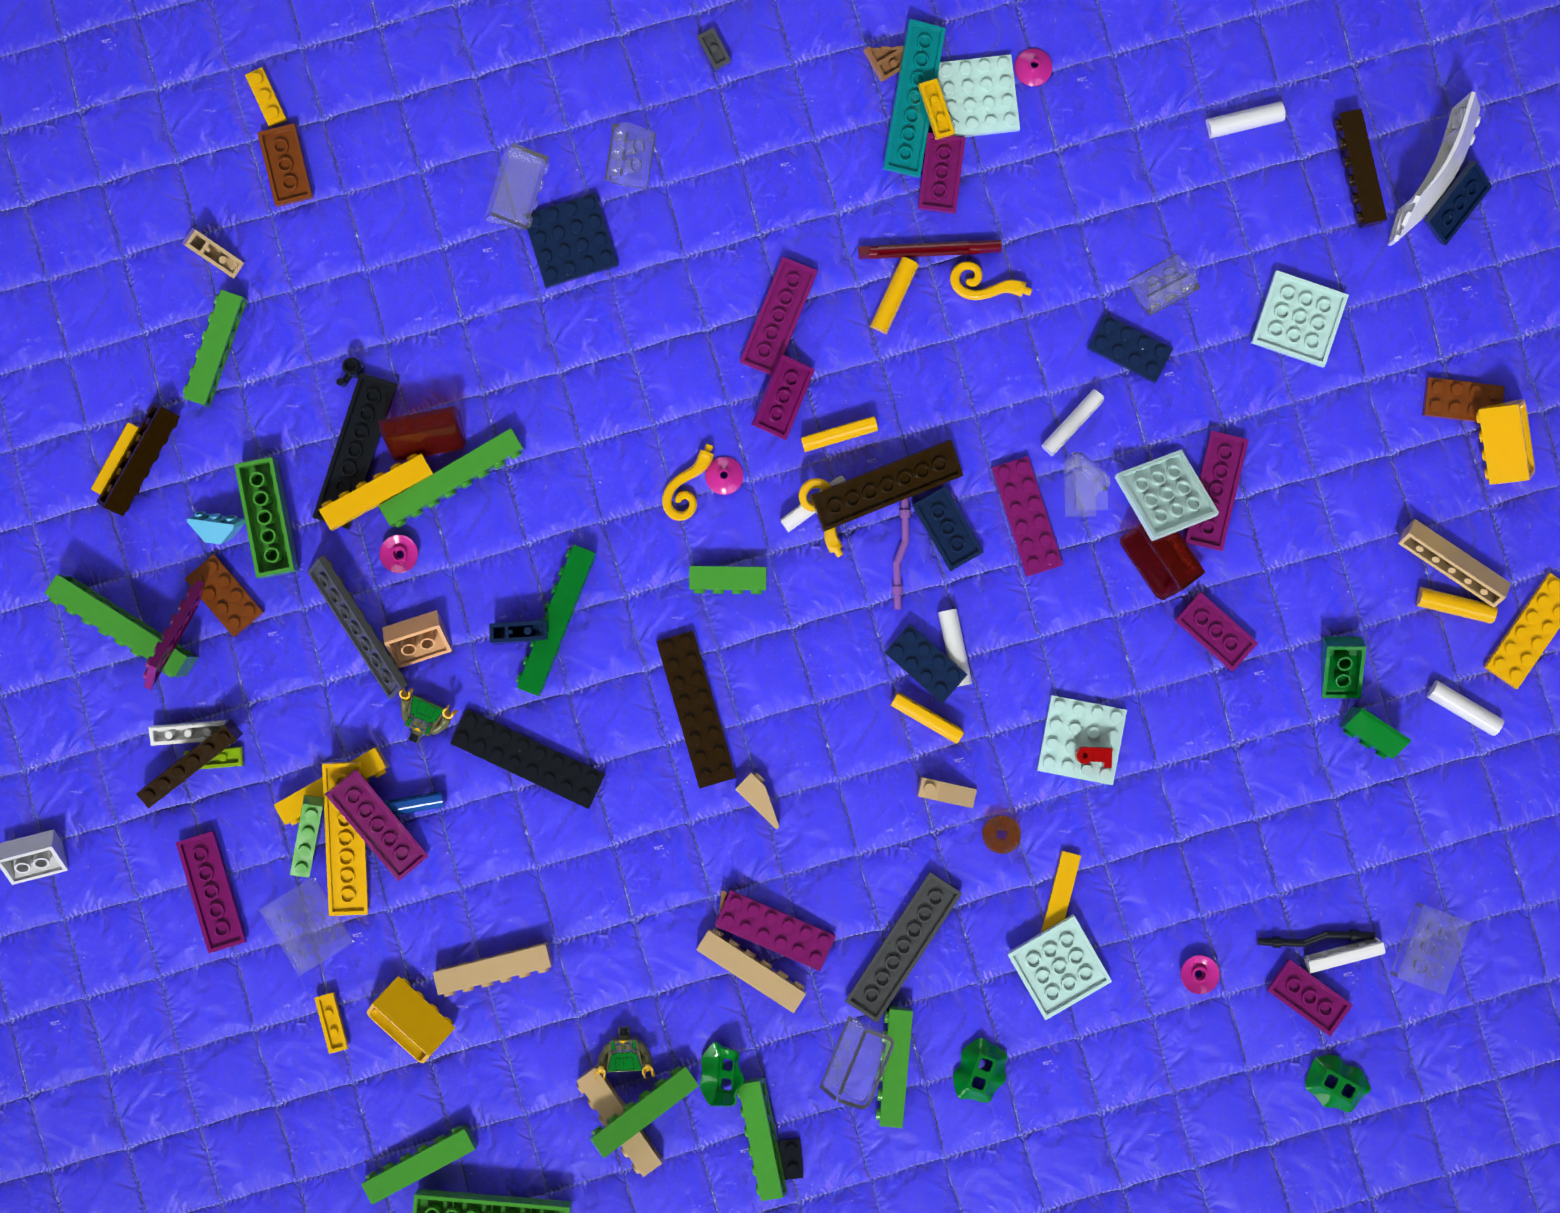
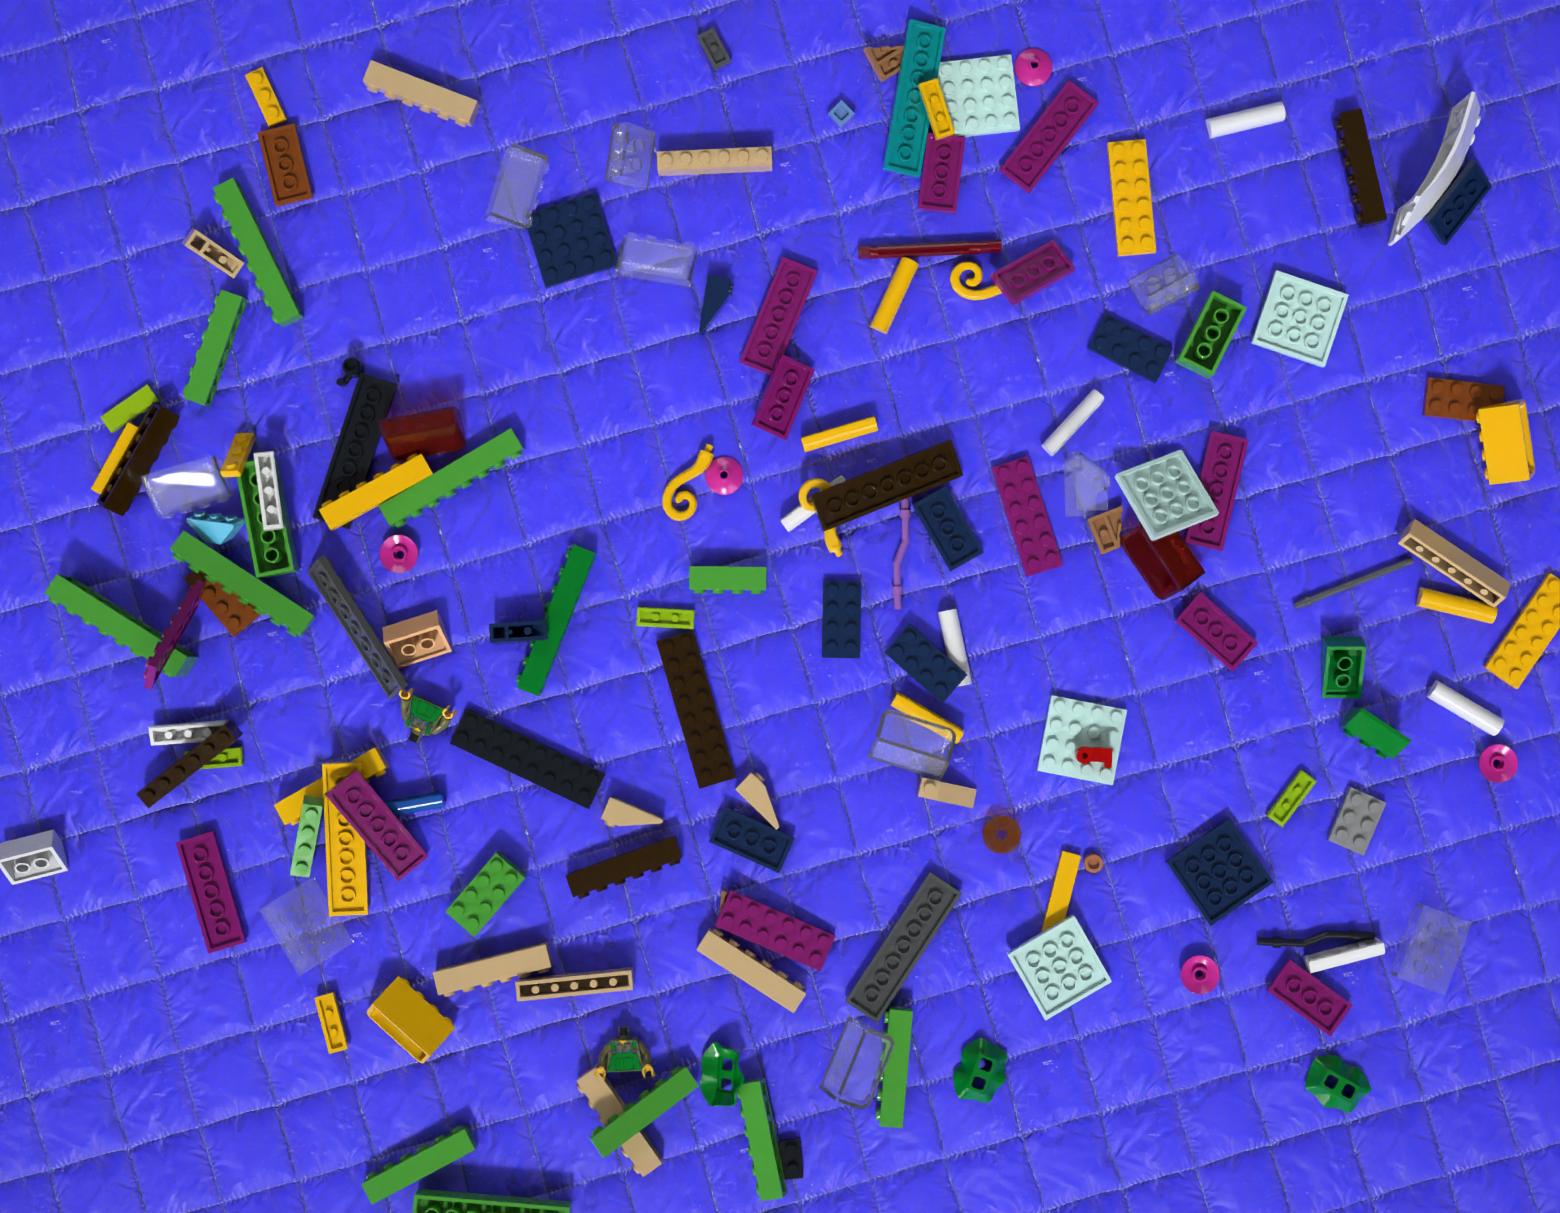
(129, 408): none -> lime tile
(187, 486): none -> clear windscreen
(238, 455): none -> yellow plate
(241, 583): none -> bright green brick
(258, 253): none -> bright green brick
(268, 490): none -> white brick
(421, 93): none -> tan brick
(486, 893): none -> bright green brick
(575, 984): none -> tan brick
(623, 866): none -> dark brown brick
(625, 814): none -> tan slope
(657, 260): none -> clear windscreen
(665, 618): none -> lime tile
(714, 161): none -> tan brick
(715, 298): none -> dark blue slope
(751, 839): none -> dark blue plate
(841, 114): none -> medium blue plate
(841, 619): none -> dark blue plate
(913, 744): none -> clear windscreen
(1032, 272): none -> magenta plate
(1048, 137): none -> magenta plate
(1093, 863): none -> nougat tile
(1107, 529): none -> medium nougat wing
(1131, 197): none -> yellow plate
(1210, 334): none -> bright green brick
(1219, 871): none -> dark blue plate
(1291, 798): none -> lime tile
(1307, 601): none -> dark grey bar
(1356, 821): none -> light grey plate
(1506, 766): none -> dark pink dish

